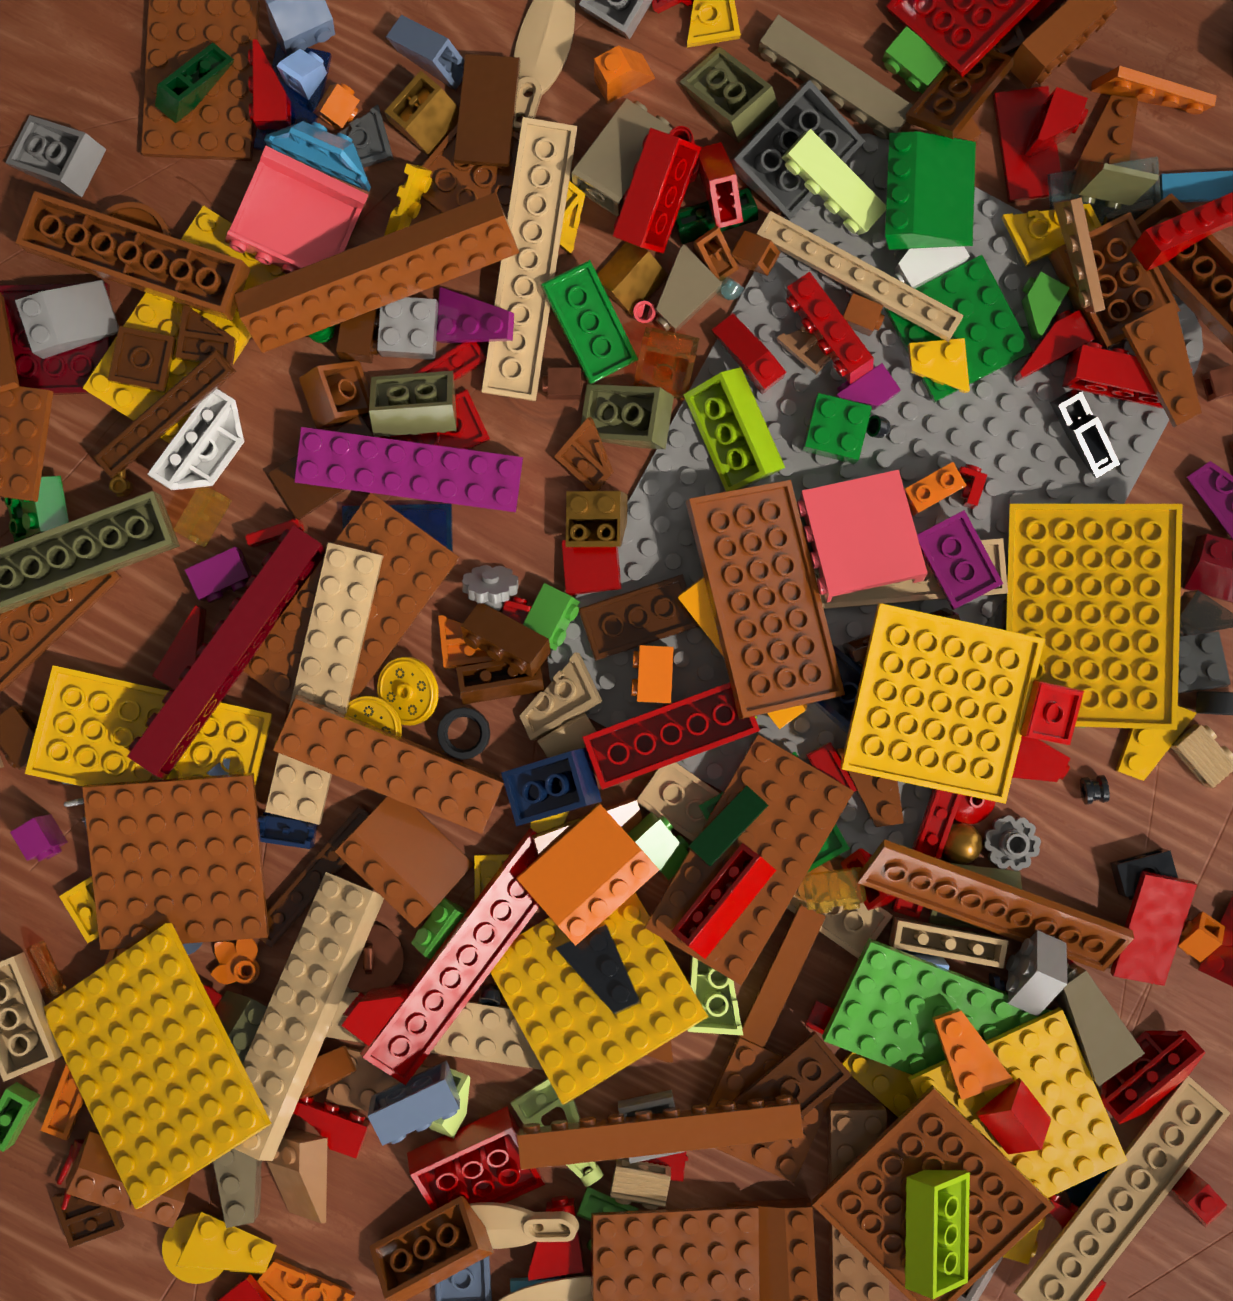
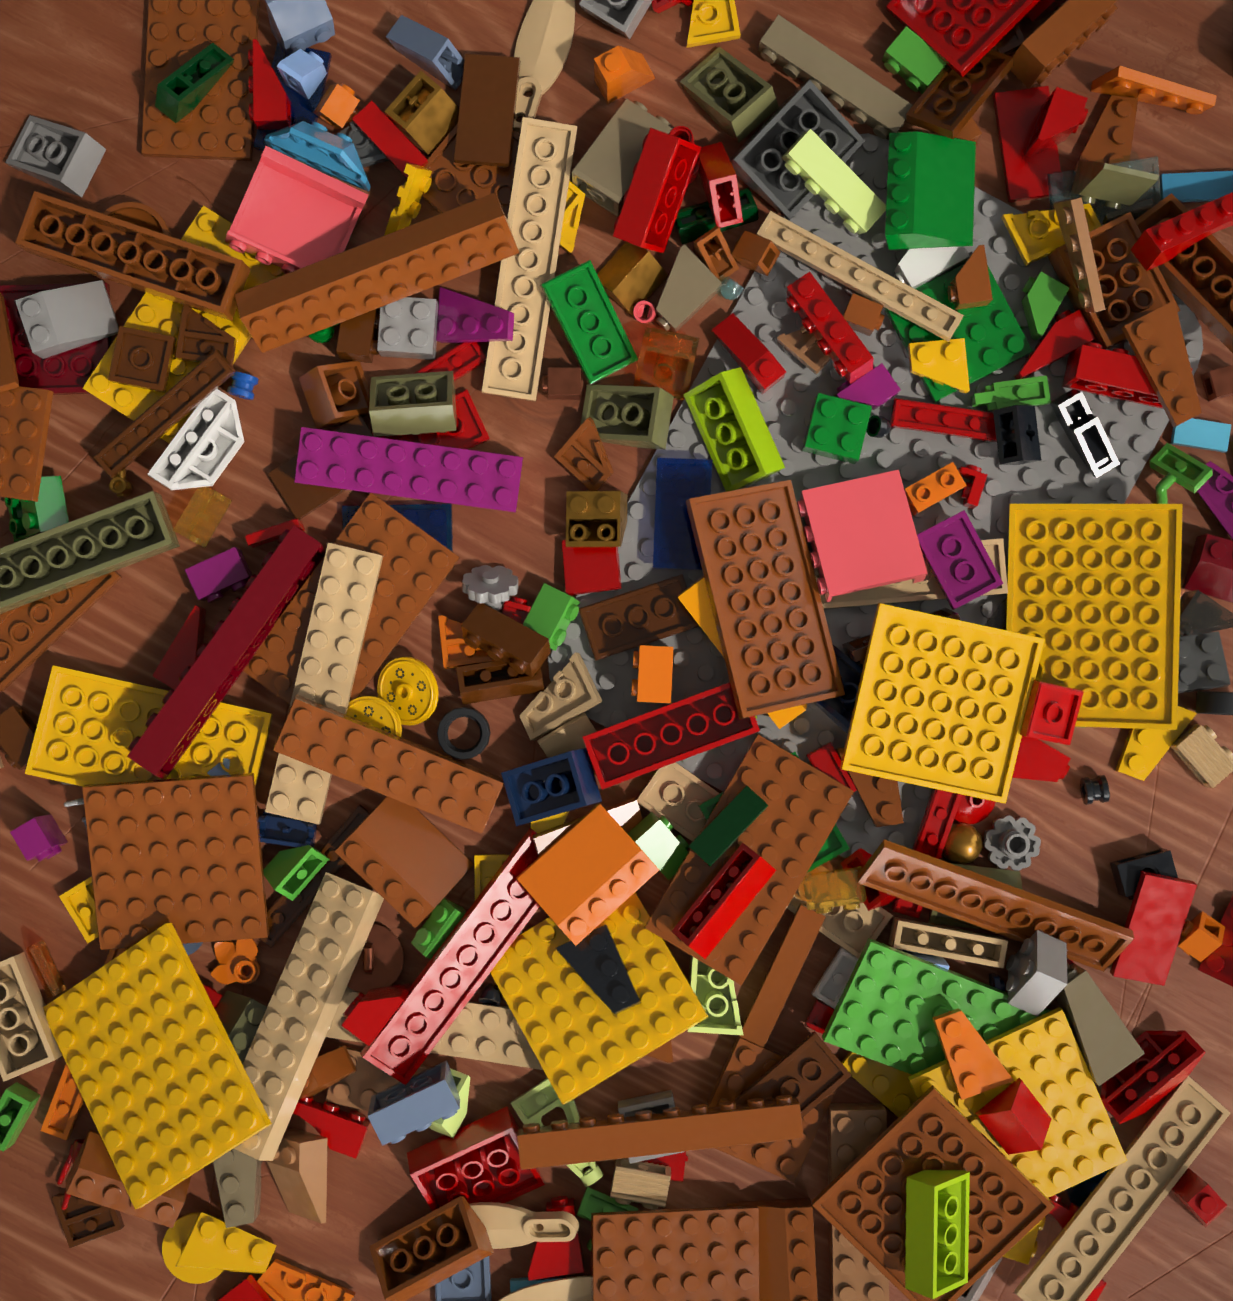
(242, 385): none -> blue wheel
(294, 869): none -> bright green slope
(388, 138): none -> red tile
(673, 534): none -> clear blue plate
(835, 978): none -> white plate
(943, 420): none -> red tile
(972, 283): none -> dark orange slope
(1017, 435): none -> black brick
(1025, 391): none -> bright green hinge
(1178, 468): none -> bright green plate
(1202, 435): none -> medium azure tile

